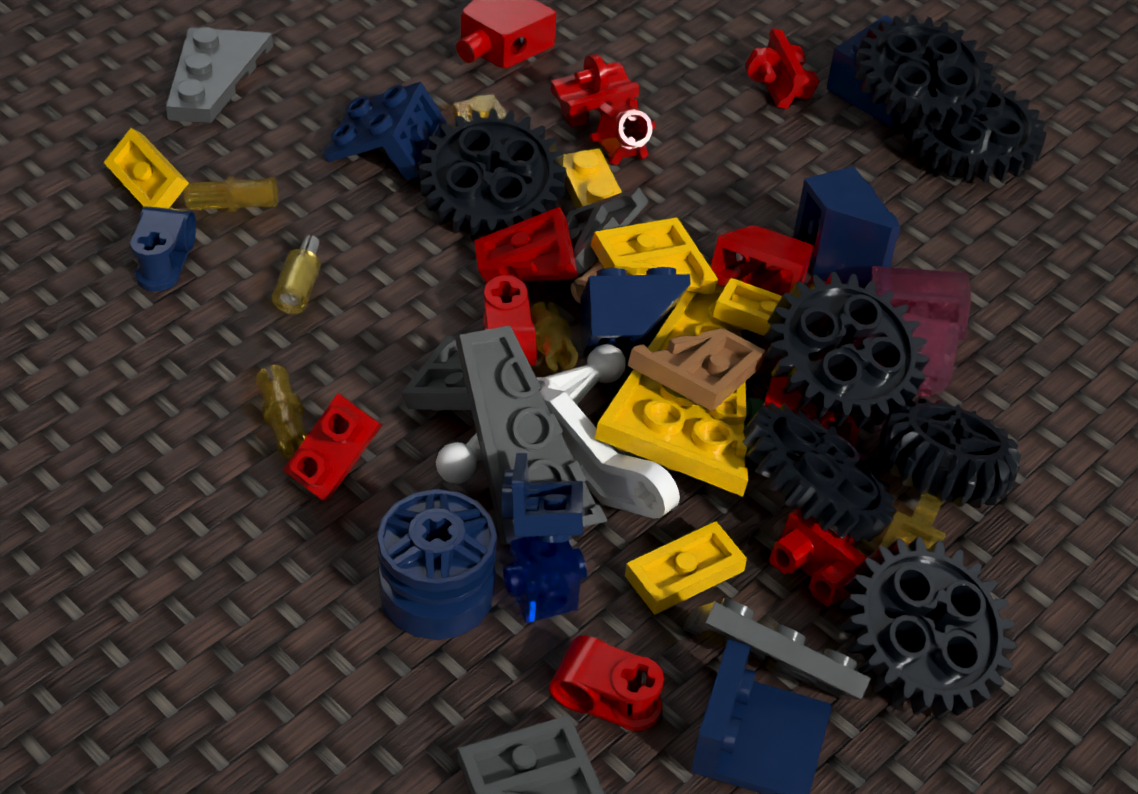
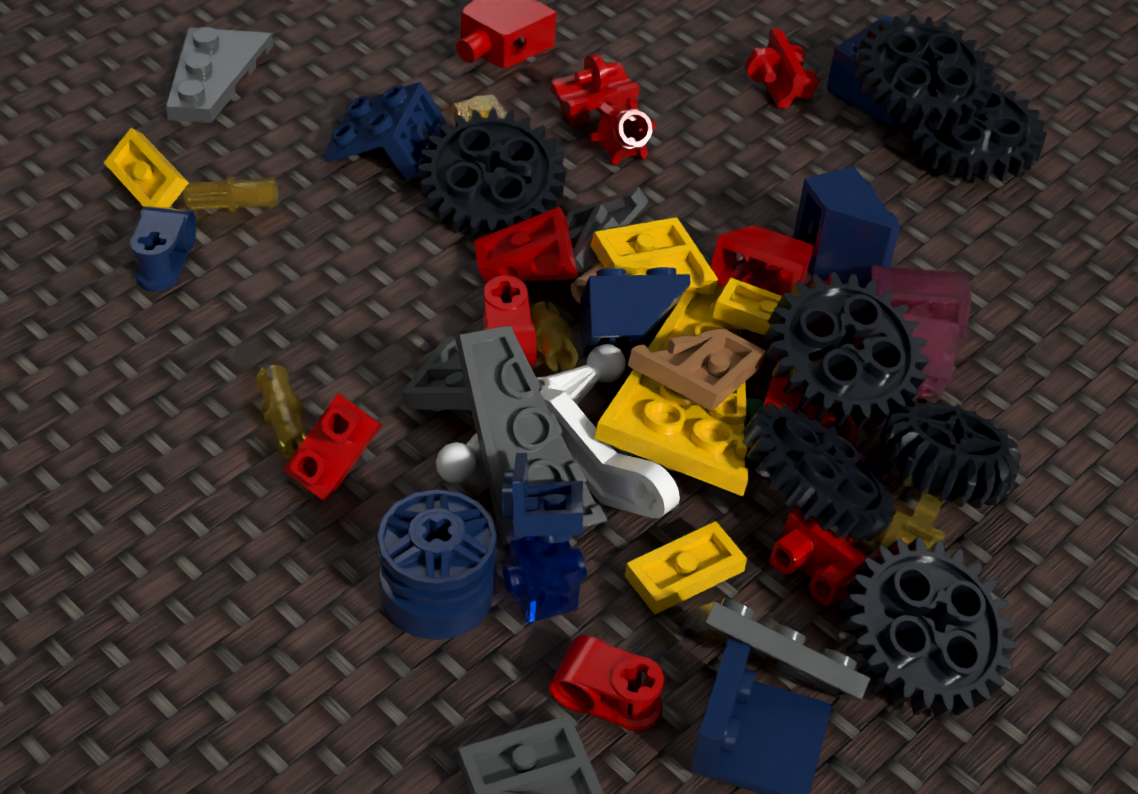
(297, 277): clear yellow piece -> none
(589, 177): yellow plate -> none

